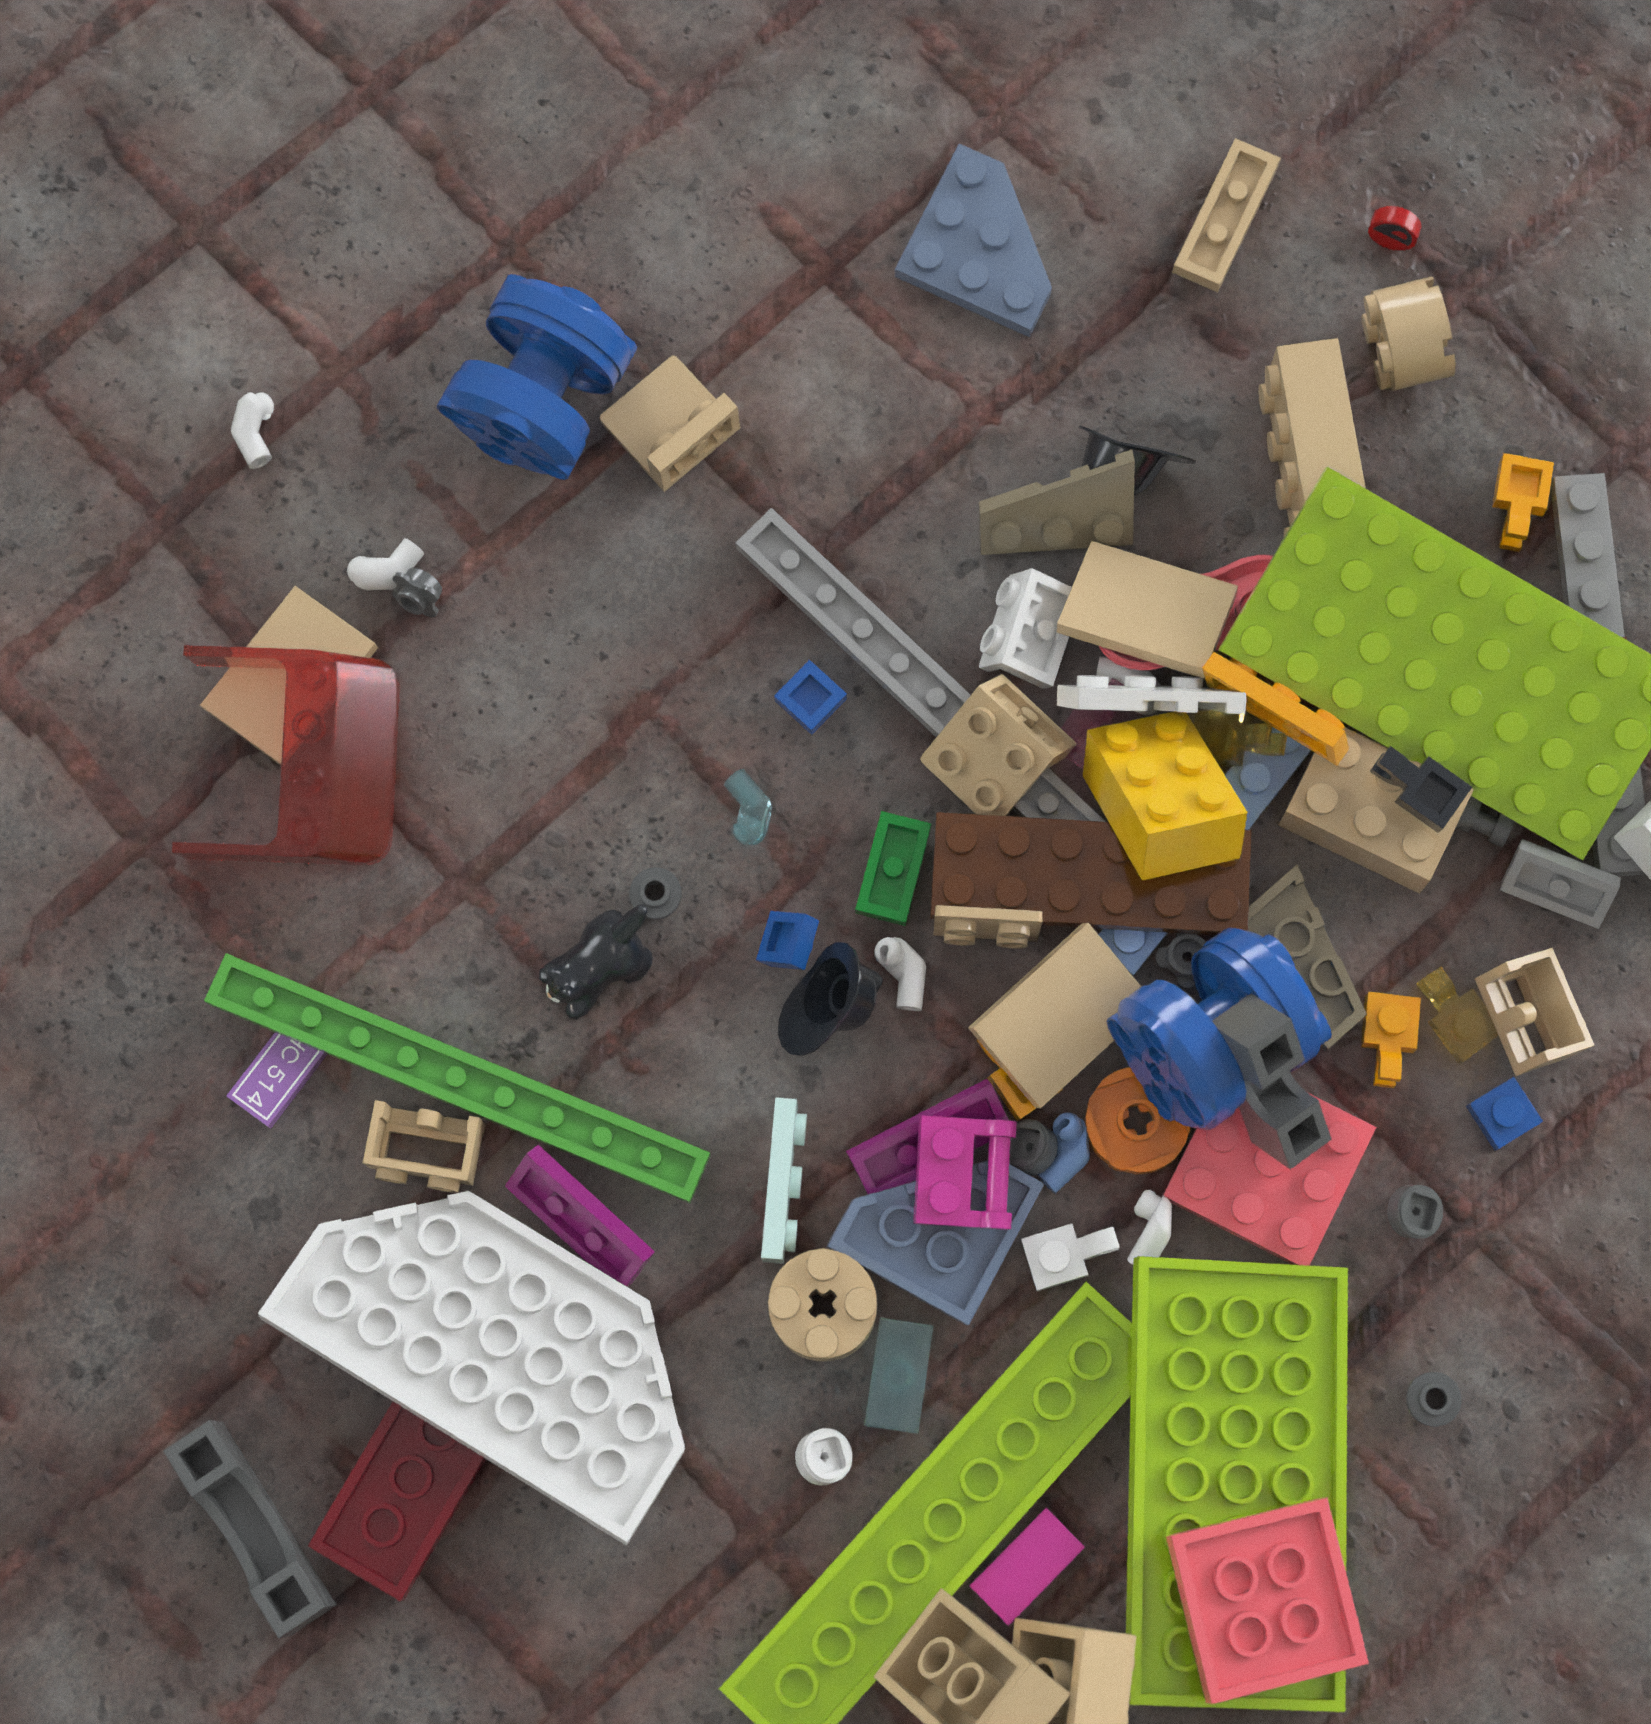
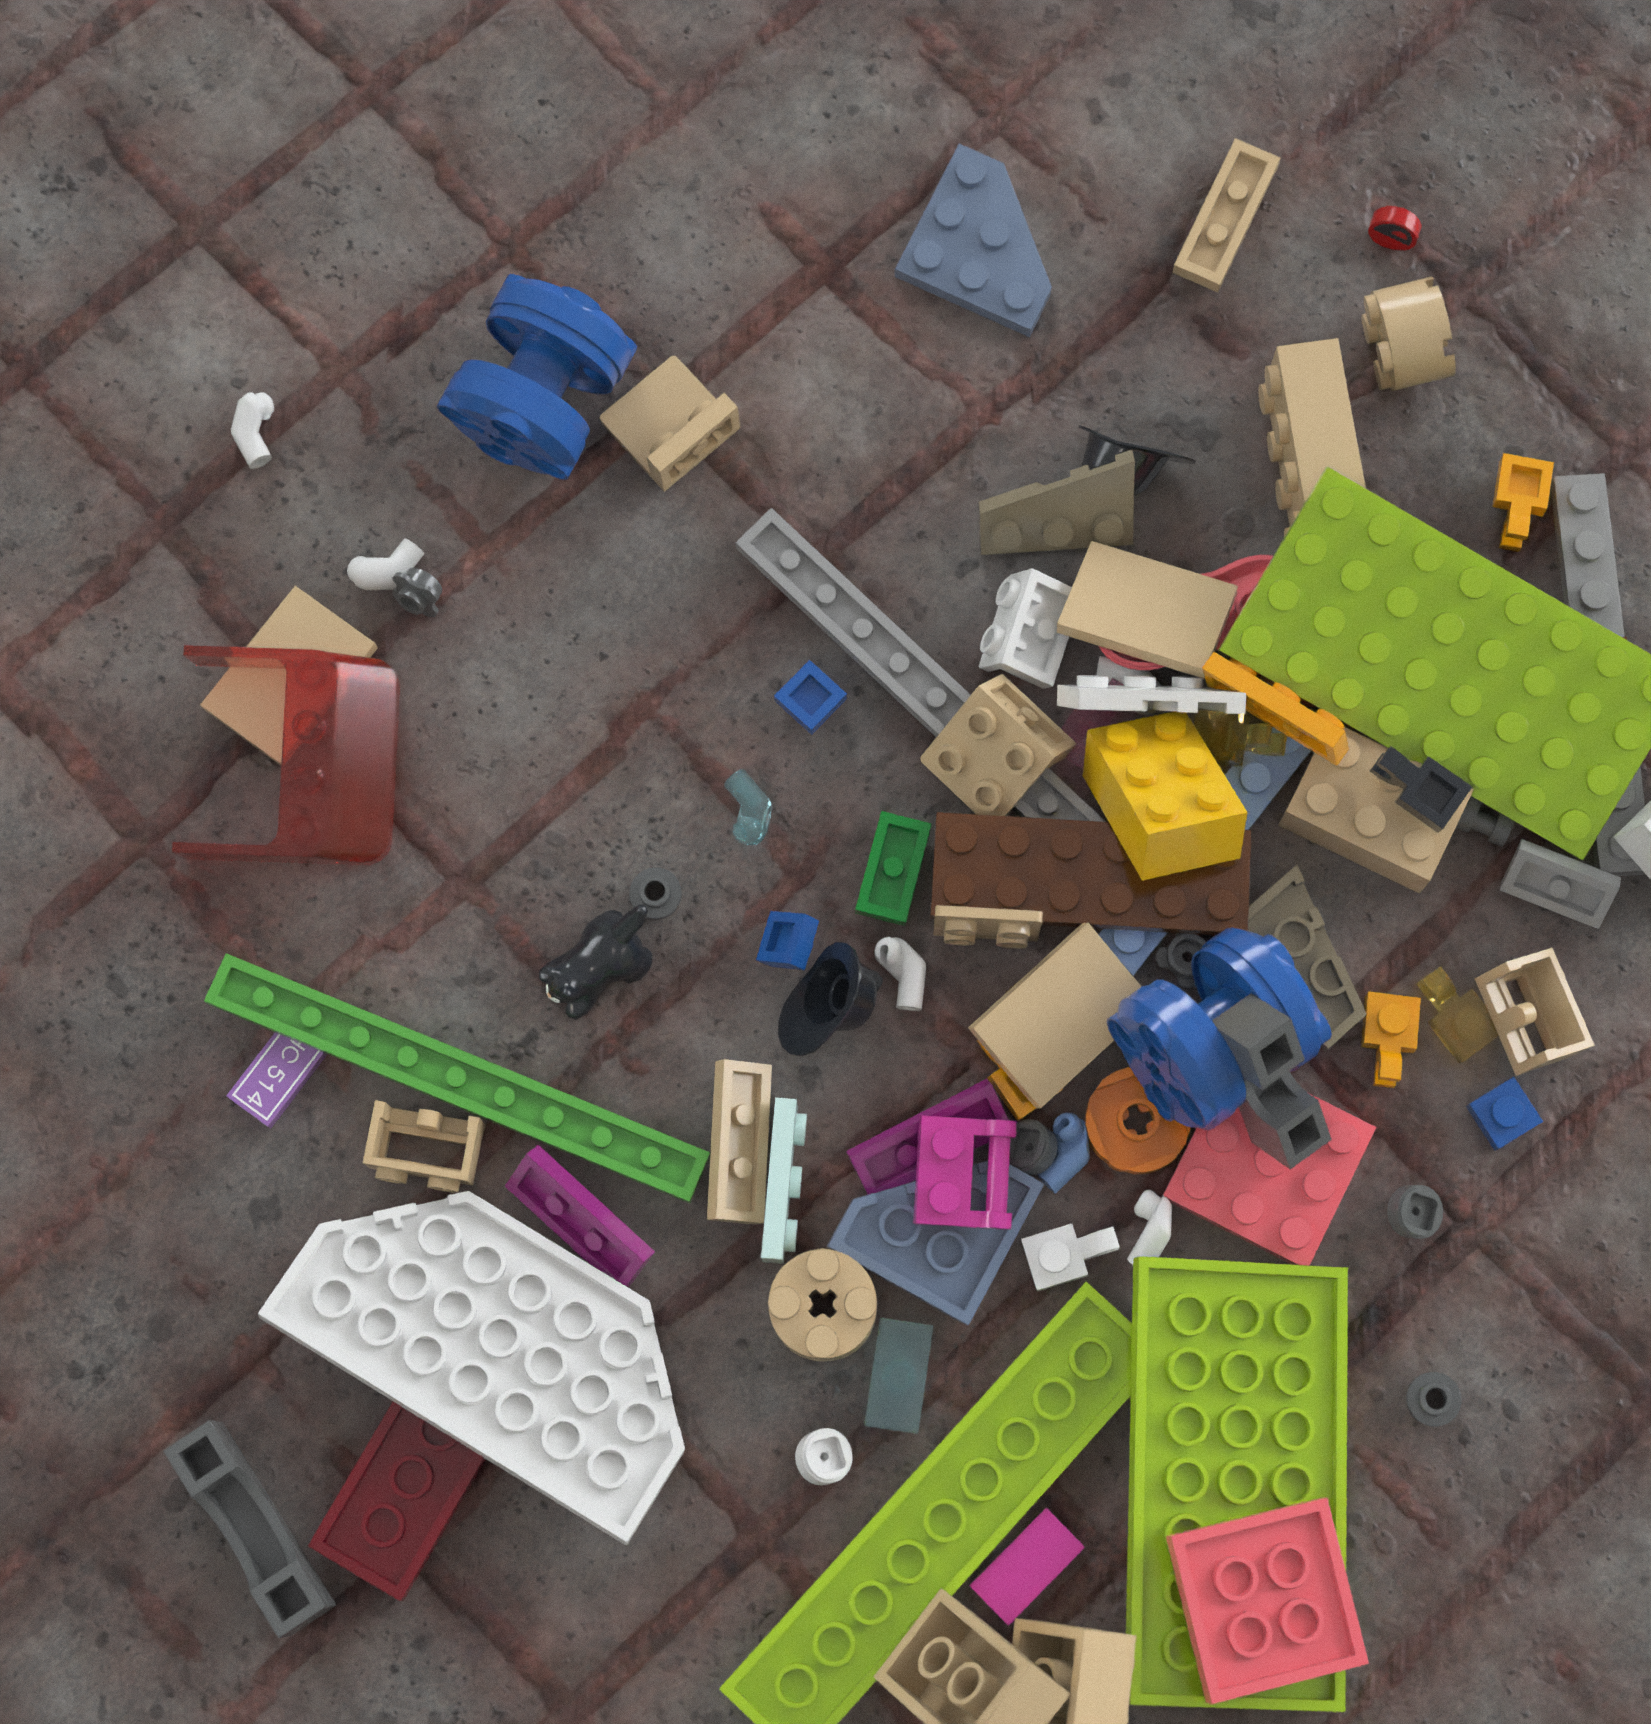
(739, 1142): none -> tan plate

